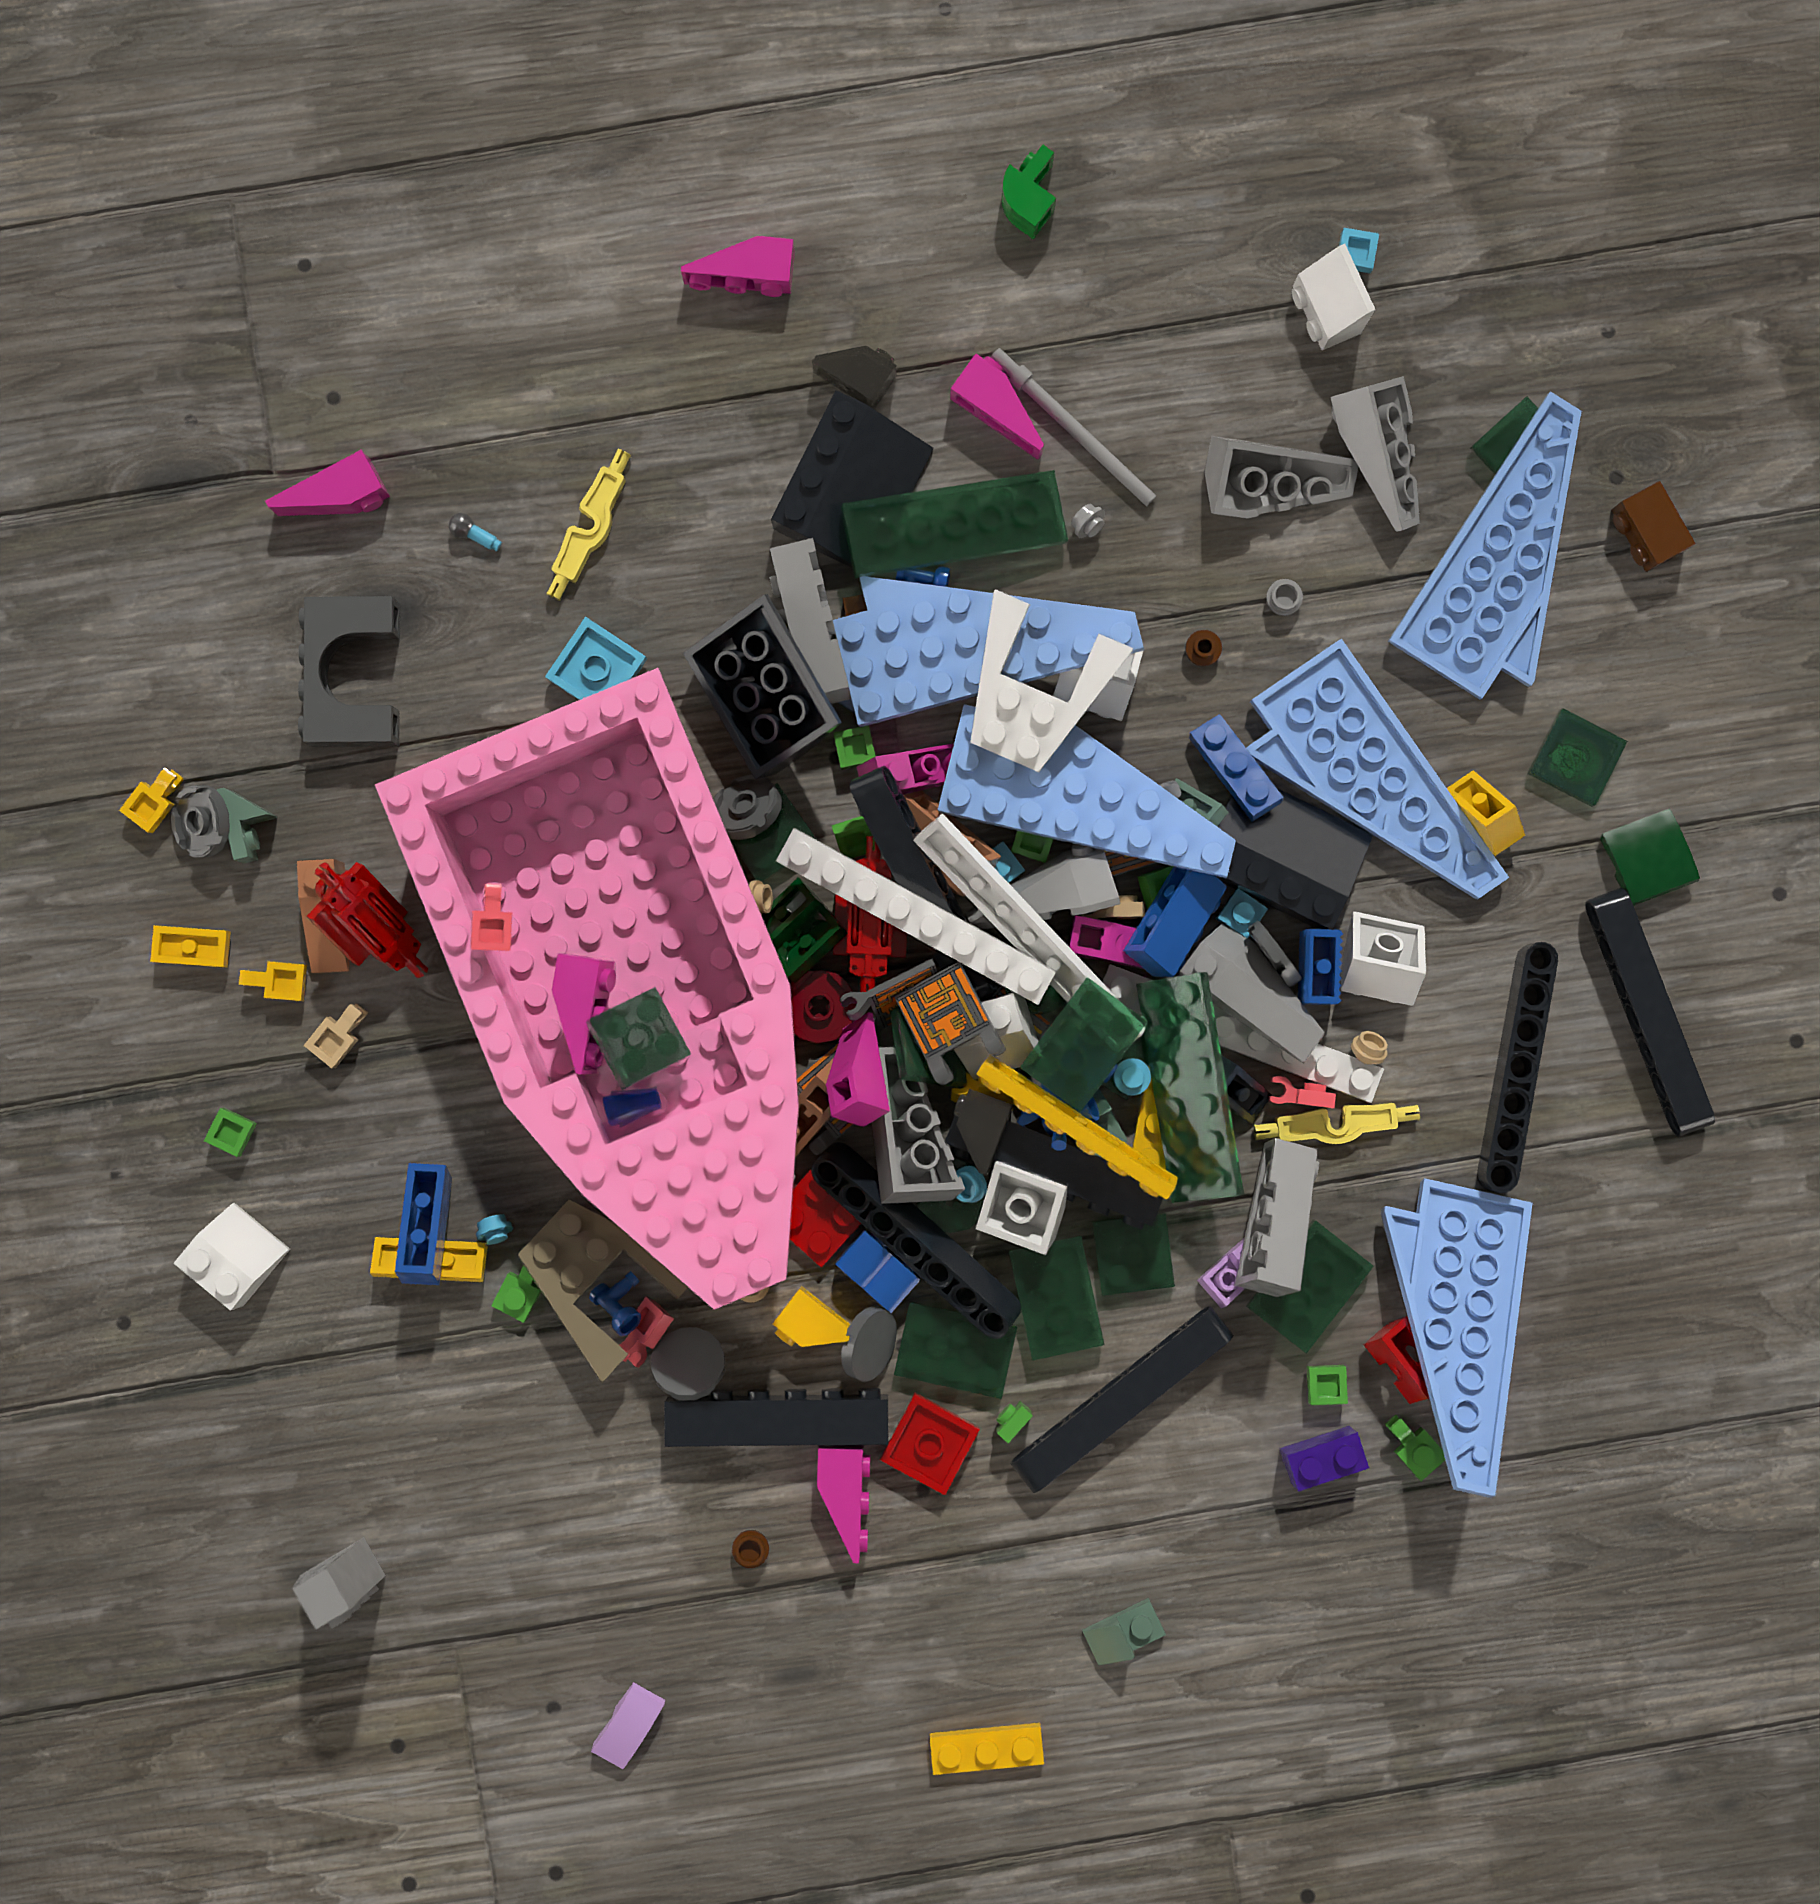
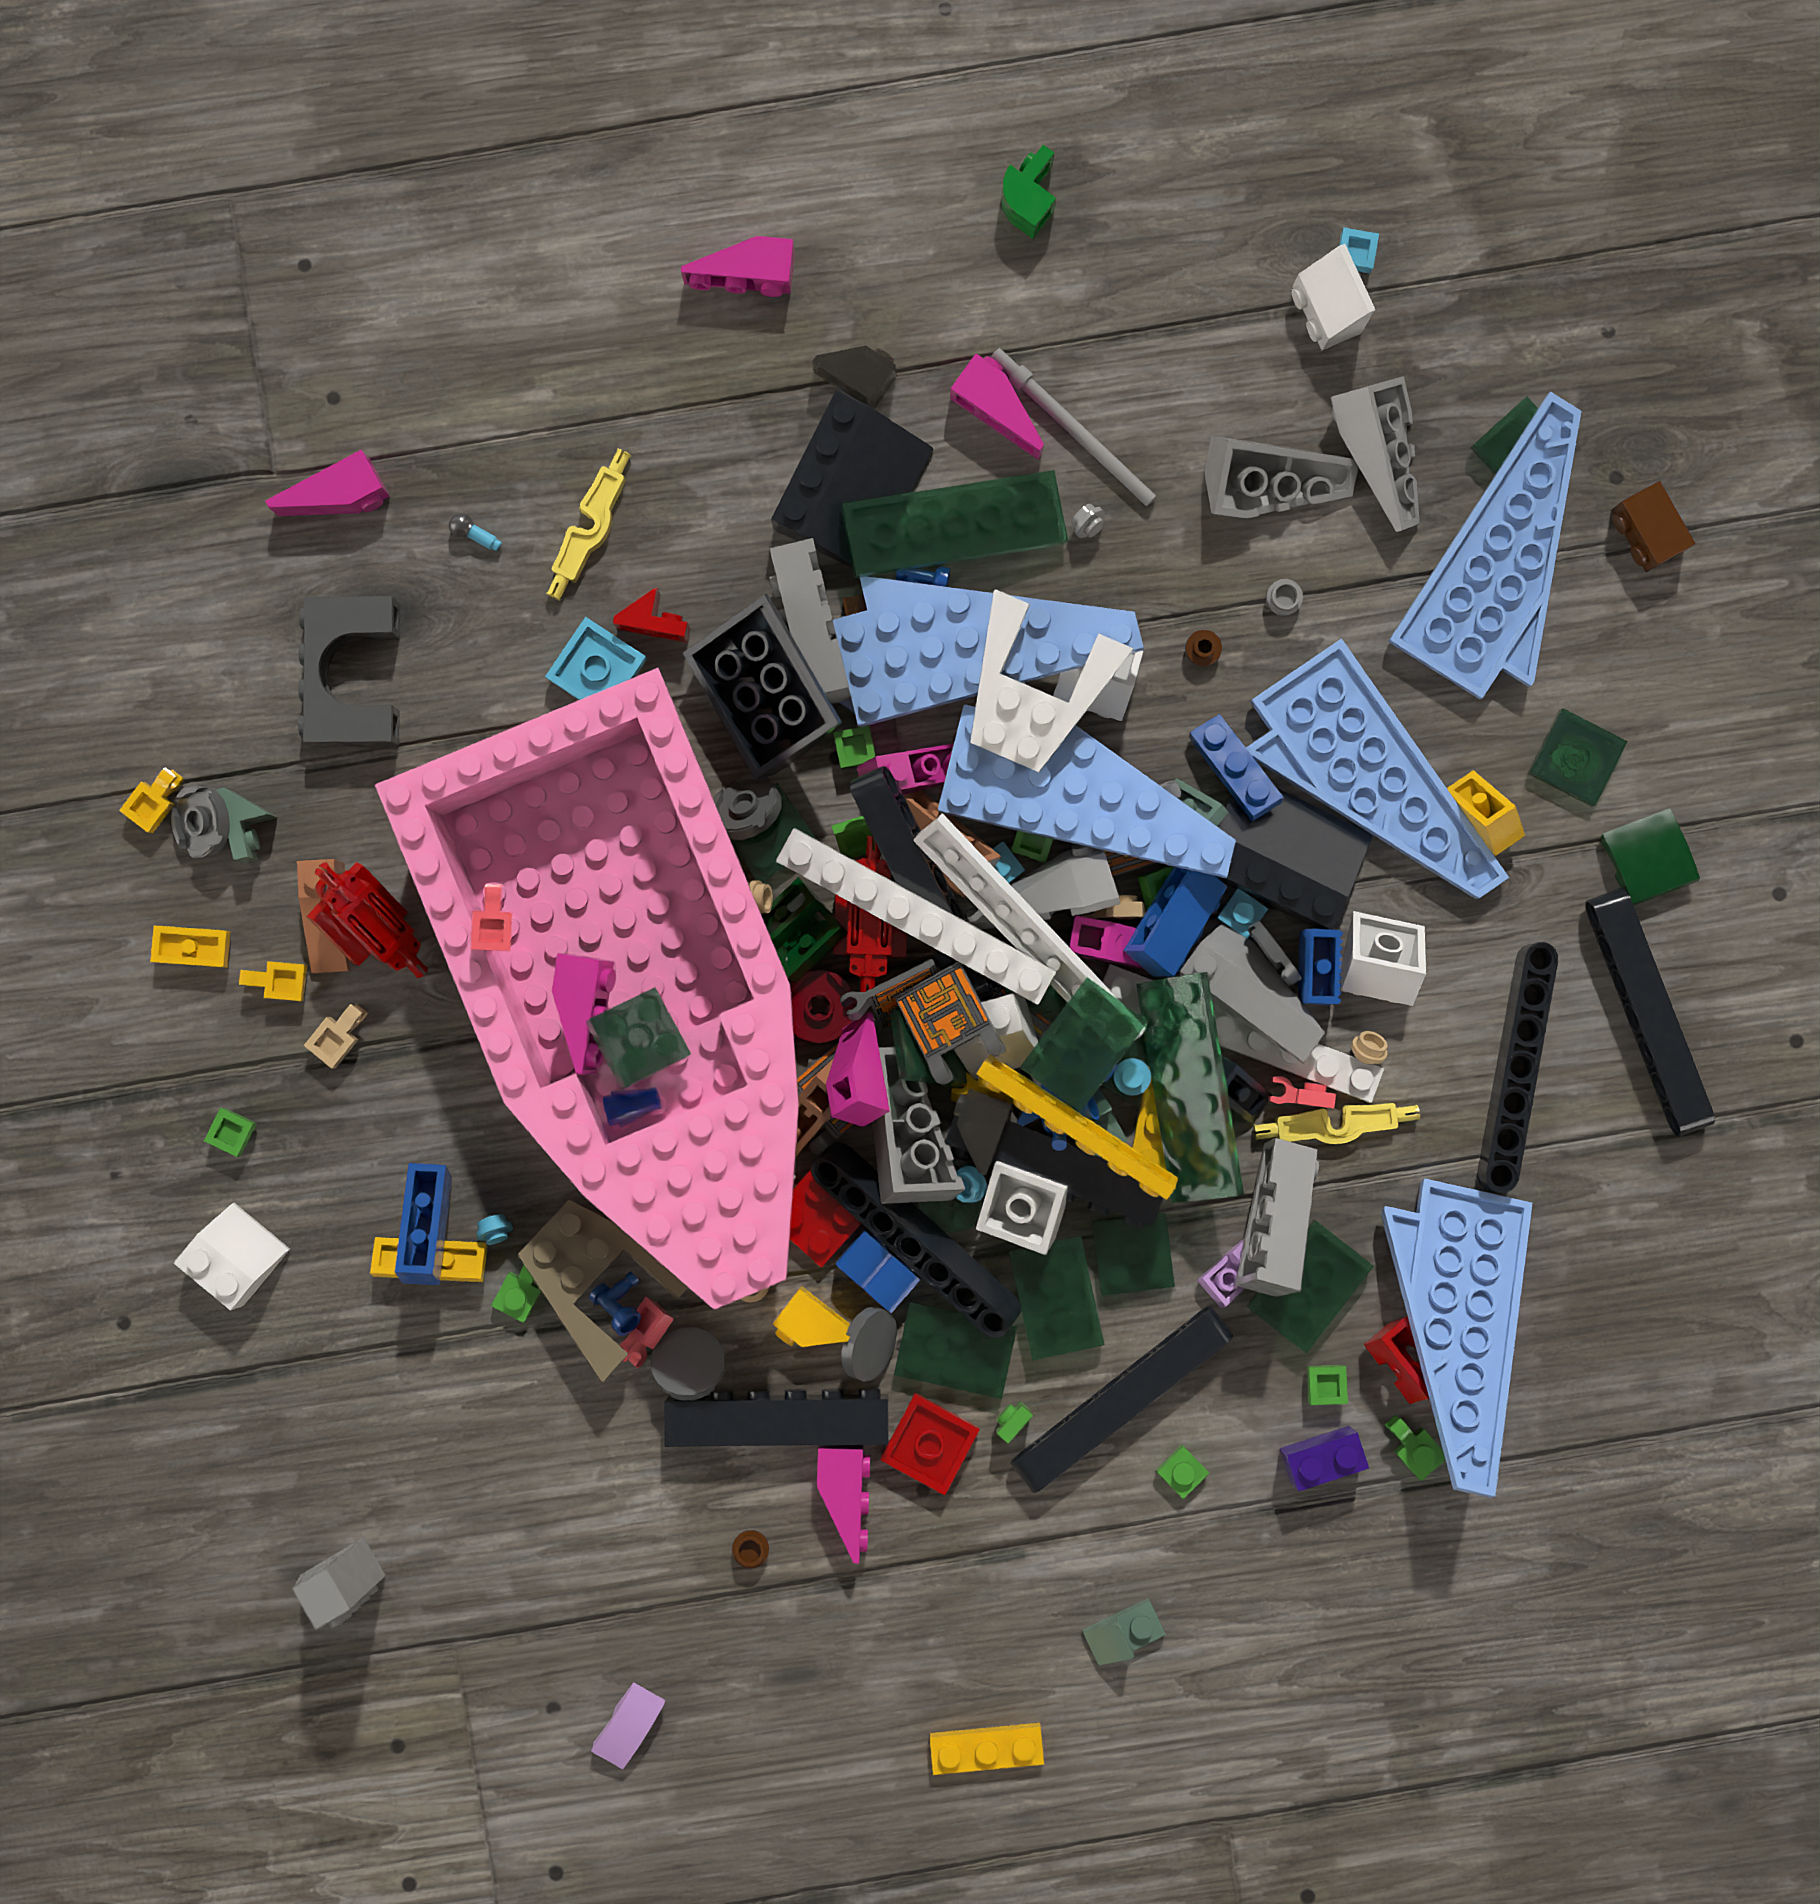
(642, 619): none -> red slope
(1182, 1471): none -> bright green plate

